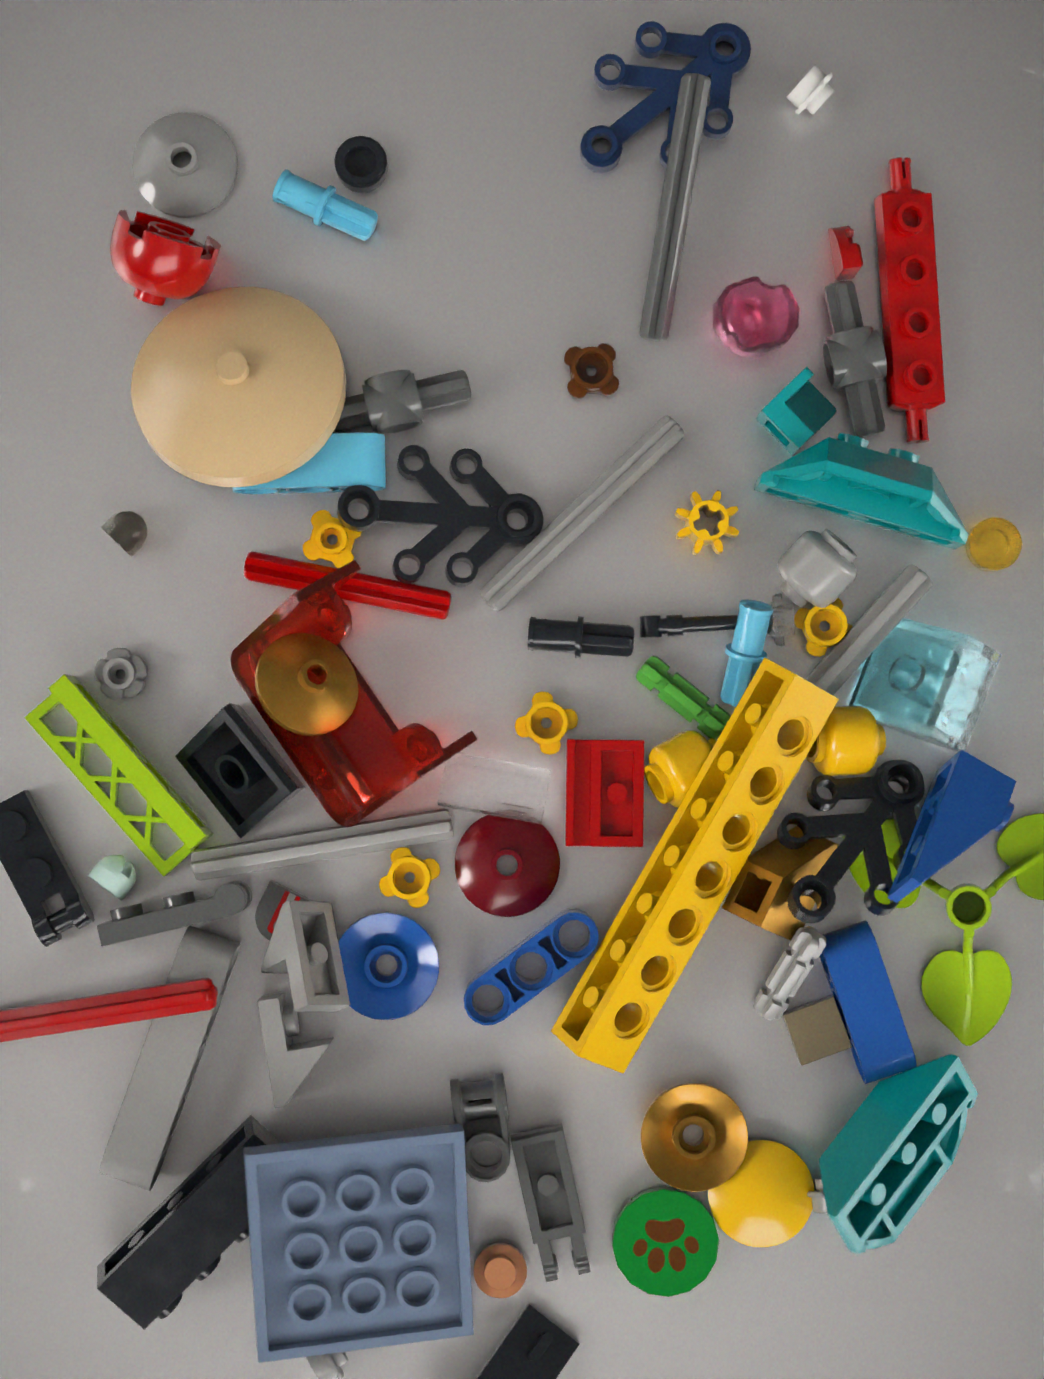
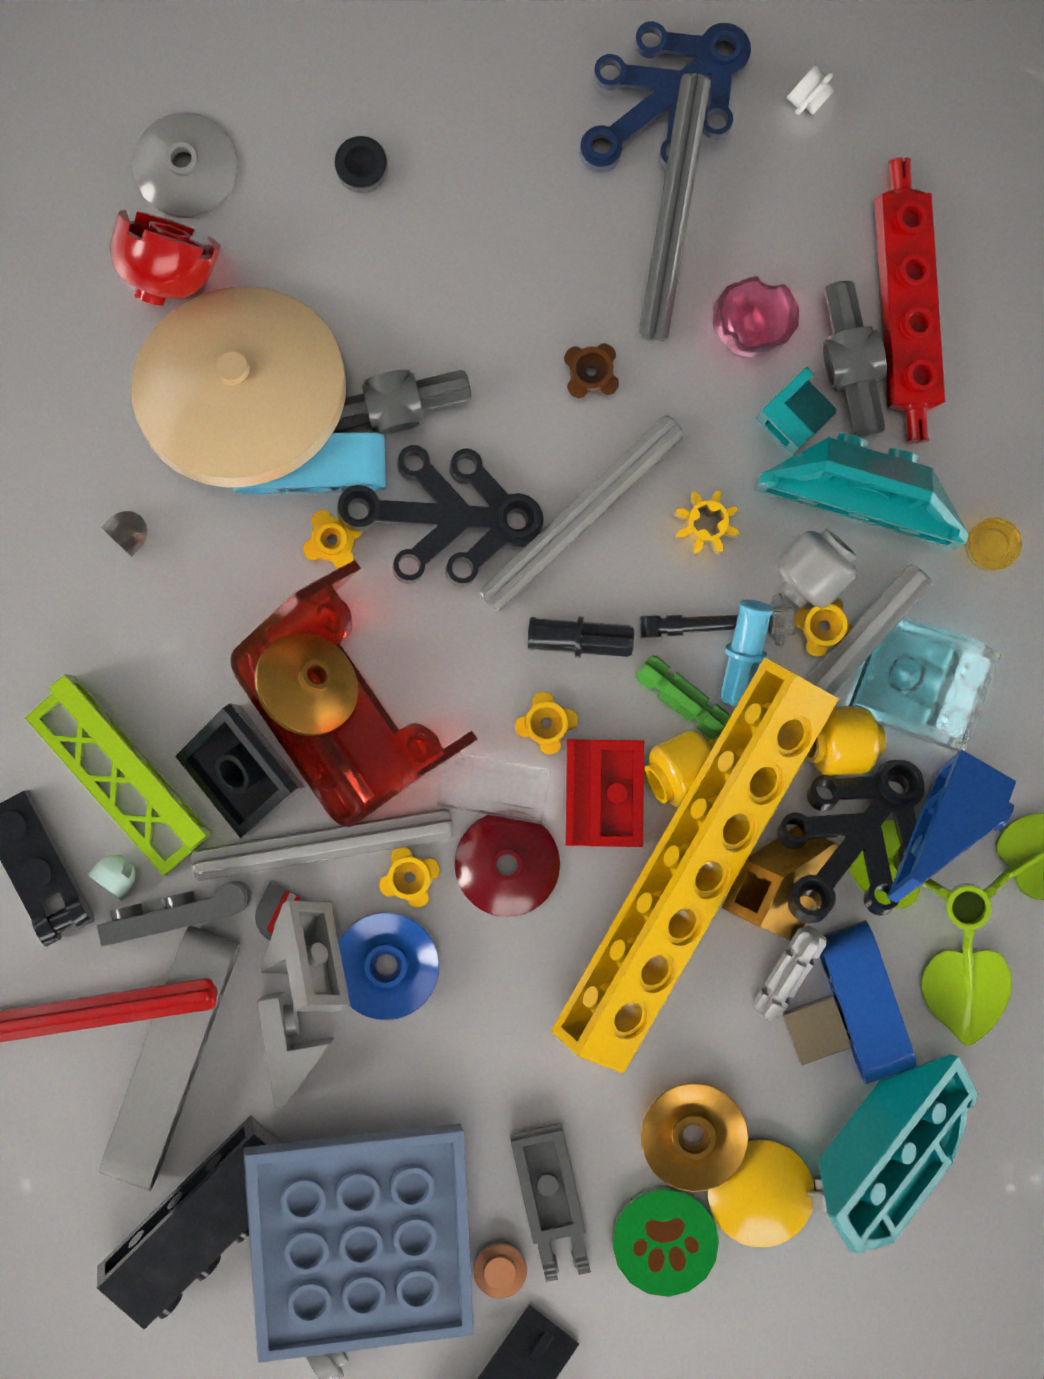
(134, 678): light grey plate -> none
(324, 205): medium azure axle -> none
(359, 588): red axle -> none
(483, 1122): dark grey piece -> none
(519, 990): blue beam -> none
(845, 254): red tile -> none

